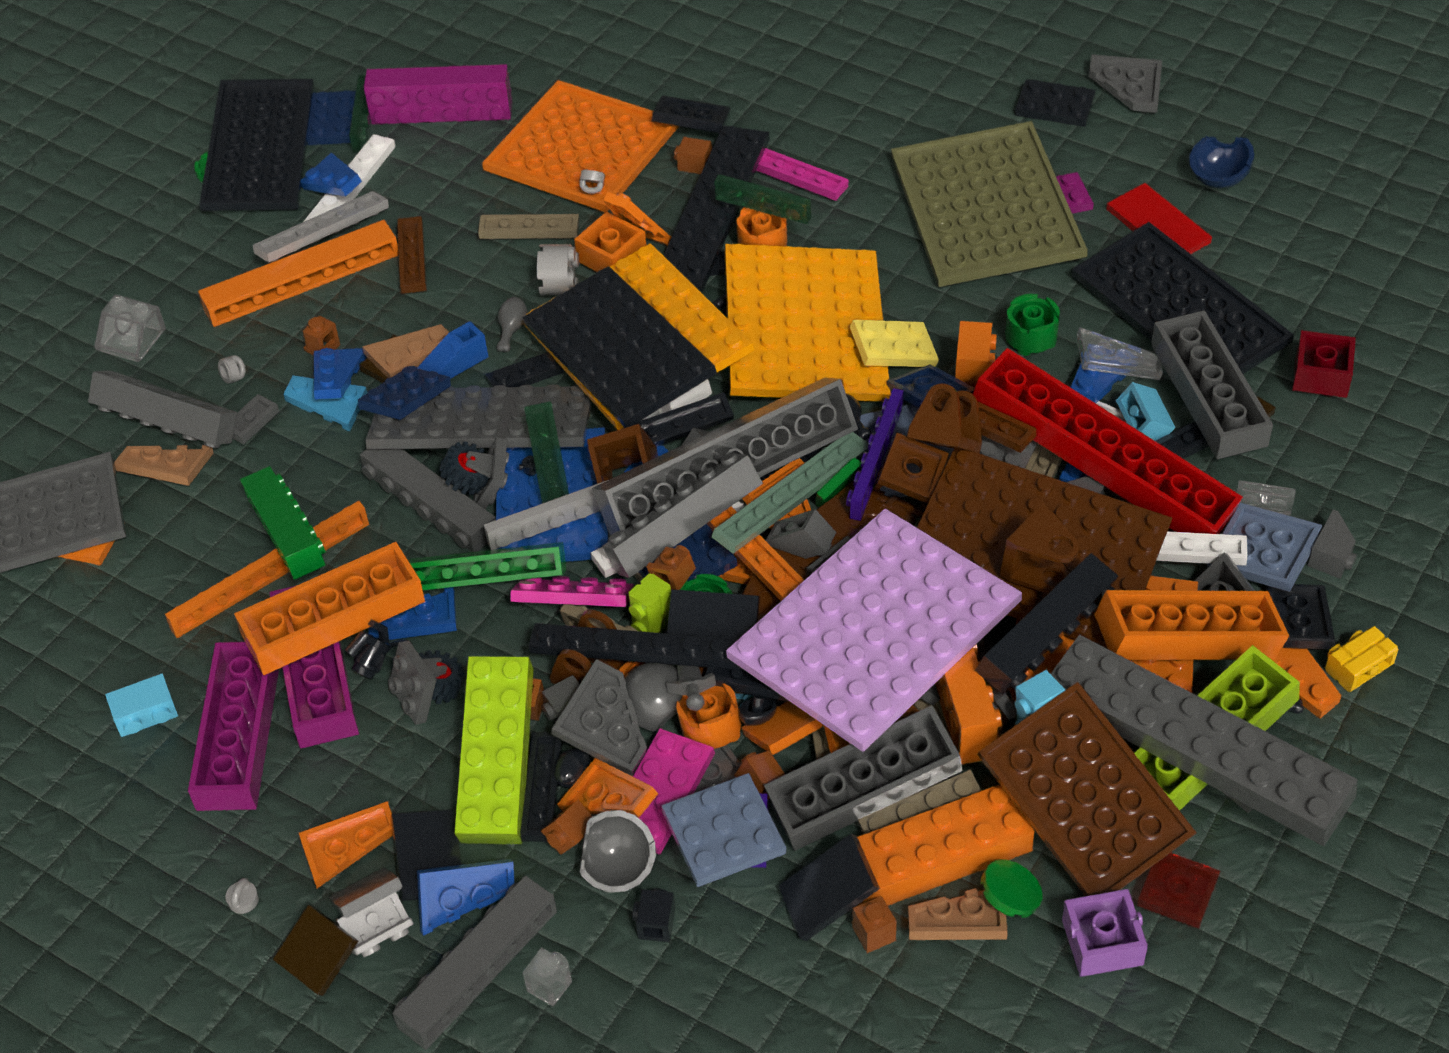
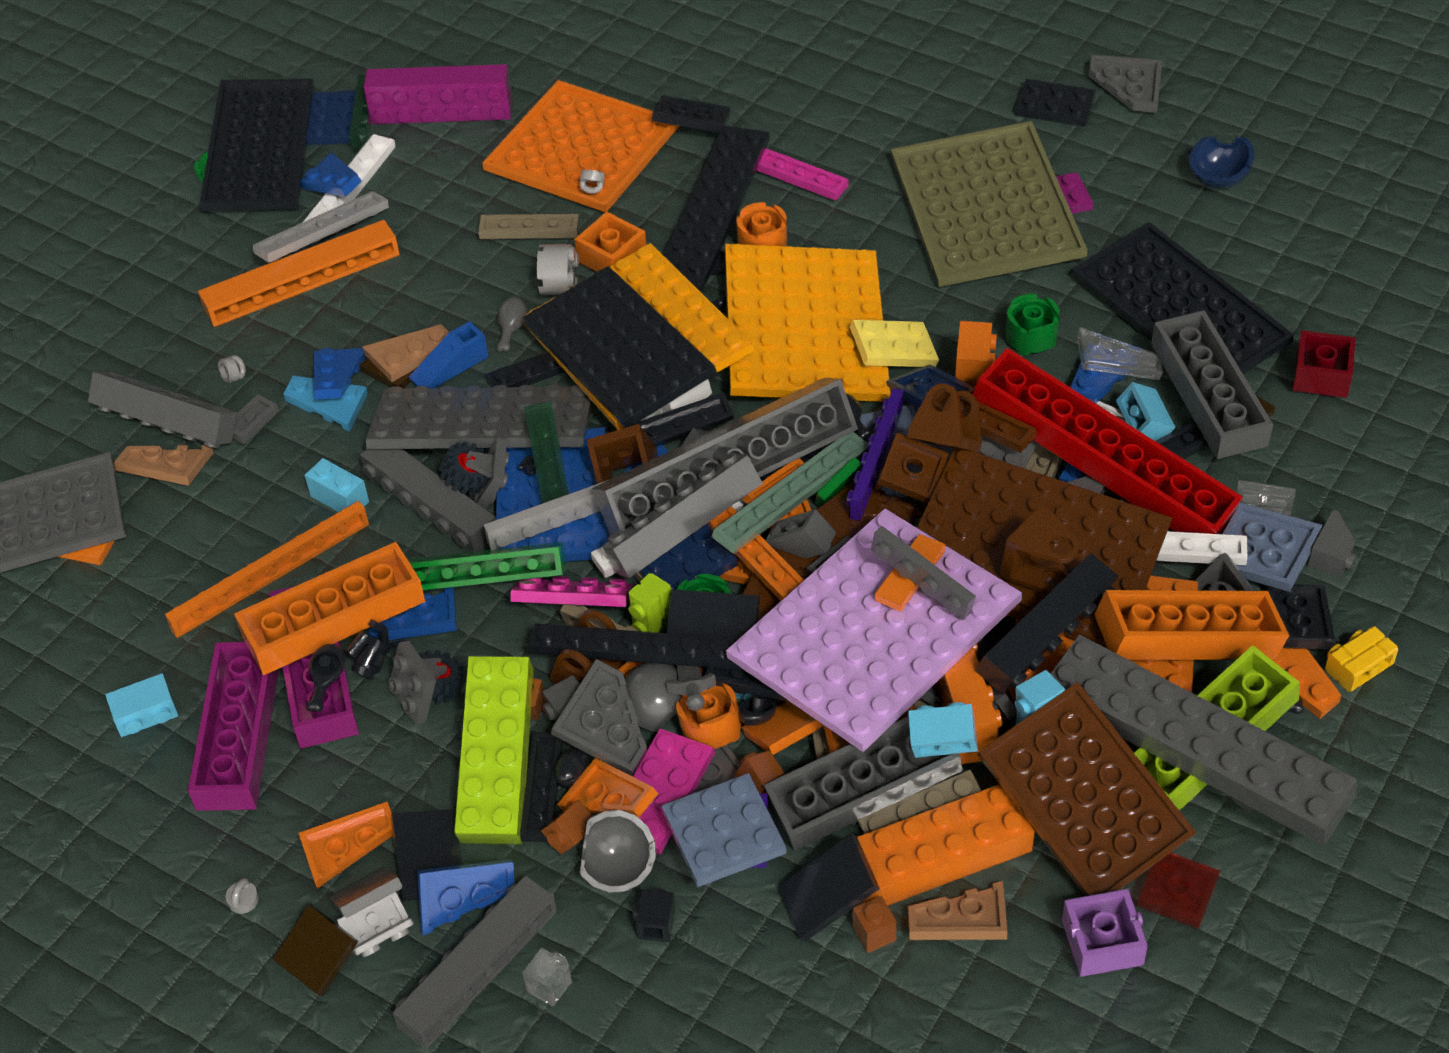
(128, 328): clear slope -> none
(284, 522): green brick -> none
(320, 330): dark orange brick -> none
(325, 669): none -> black piece
(335, 486): none -> medium azure brick
(404, 392): dark blue plate -> none
(411, 255): reddish brown plate -> none
(625, 209): orange wing -> none
(673, 566): dark orange brick -> none
(692, 154): dark orange brick -> none
(763, 199): clear green plate -> none
(896, 589): none -> orange tile
(922, 572): none -> dark grey plate
(943, 730): none -> medium azure brick
(1011, 888): green tile -> none
(1146, 205): red tile -> none

